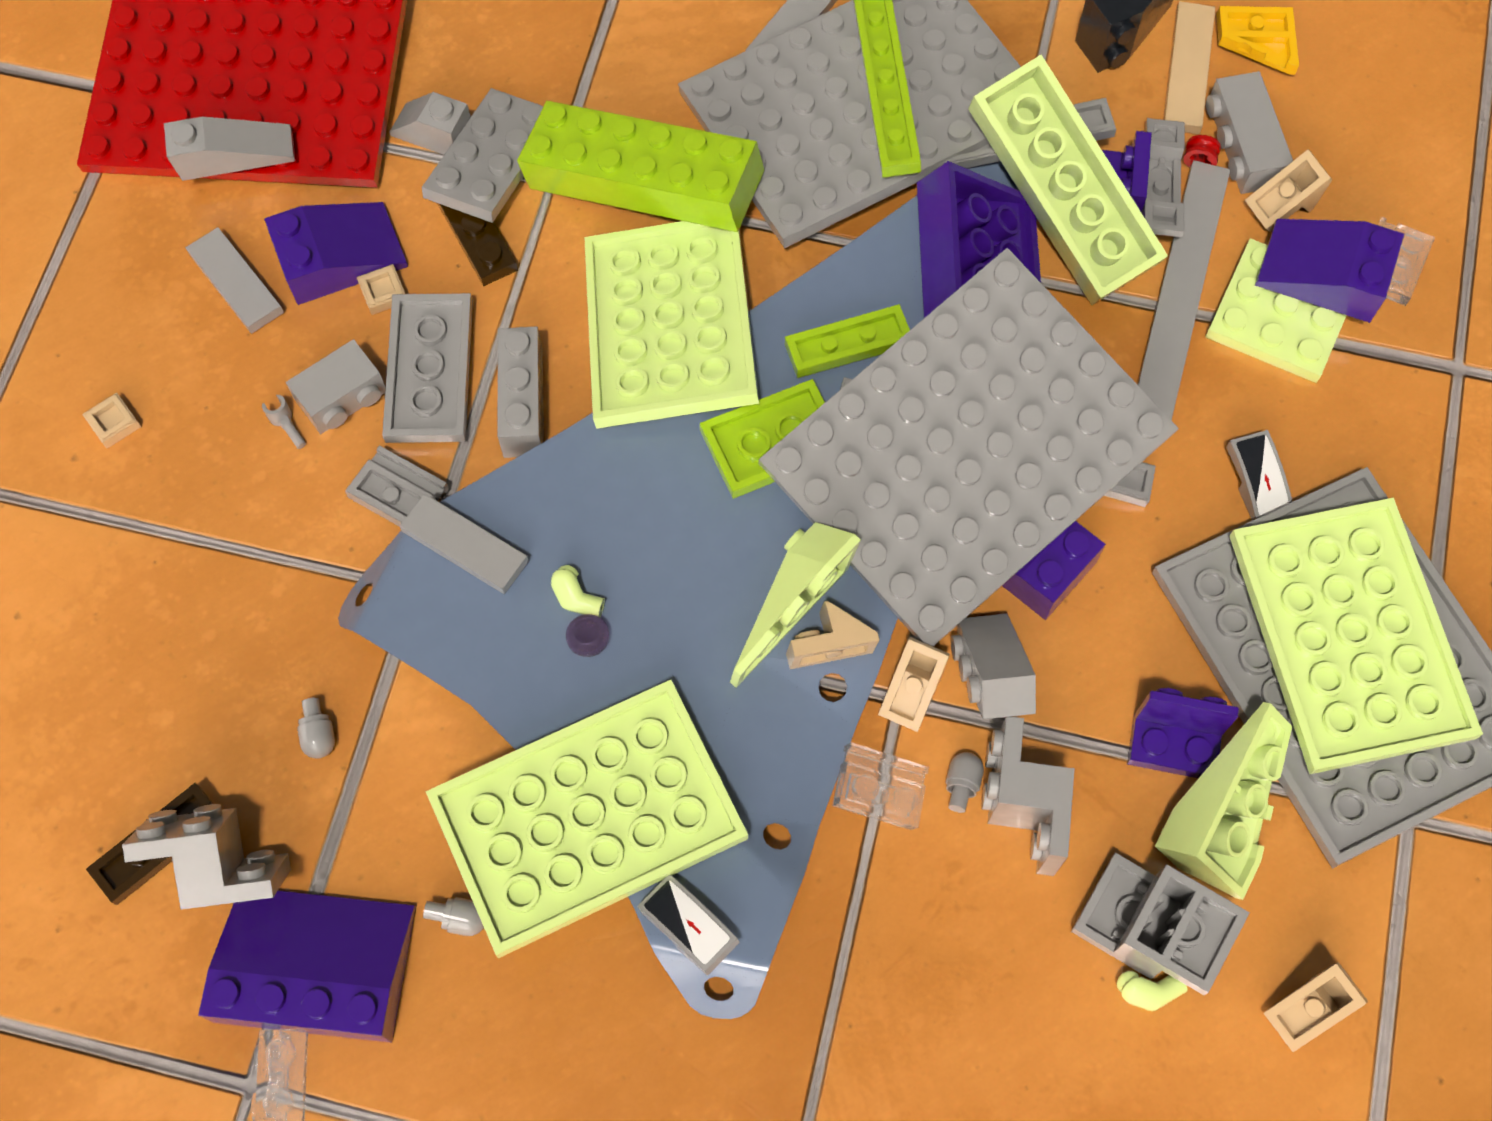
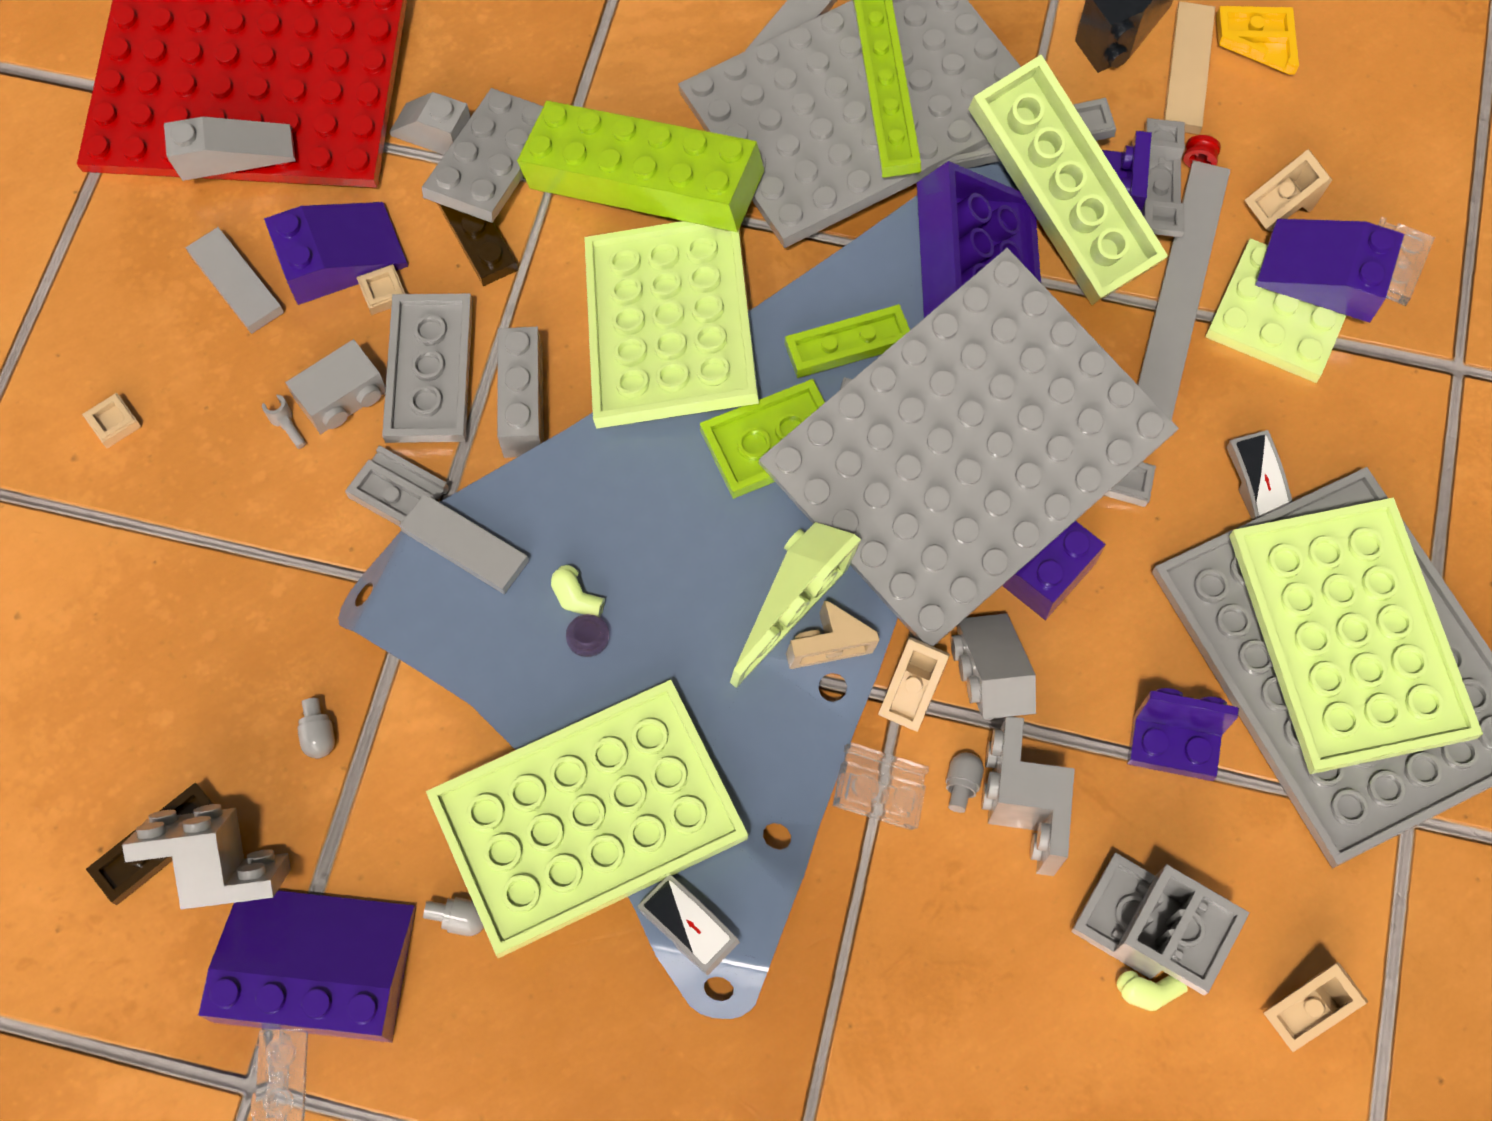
(1221, 816): yellowish green wedge -> none
(1248, 130): light grey brick -> none

